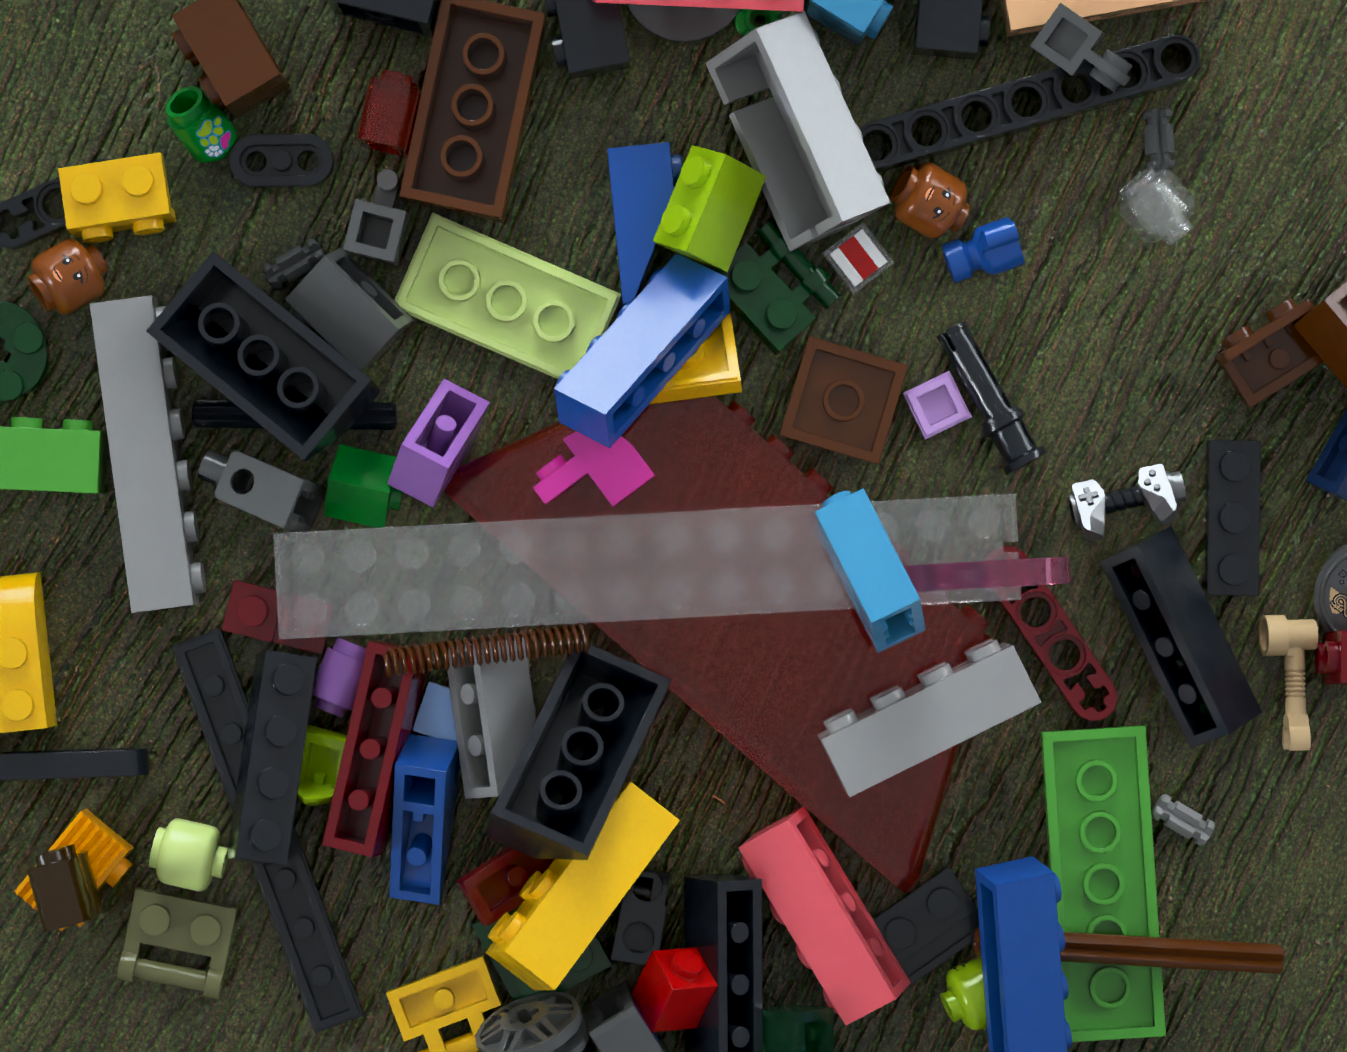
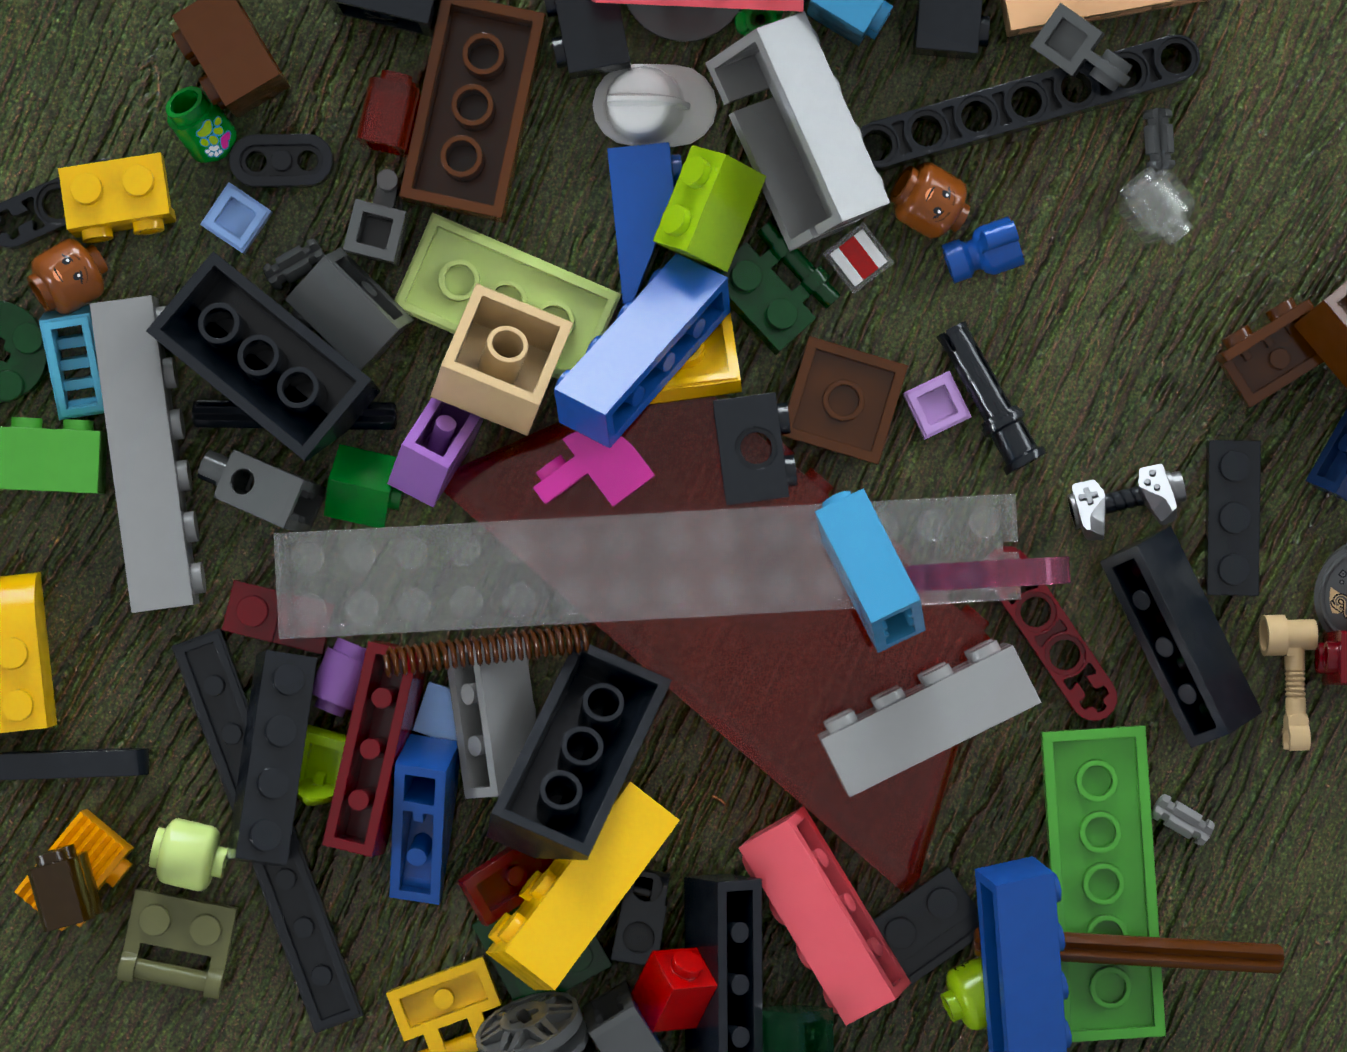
(57, 365): none -> medium azure slope
(236, 218): none -> light blue tile
(501, 359): none -> tan brick
(654, 105): none -> white piece
(733, 422): none -> black brick

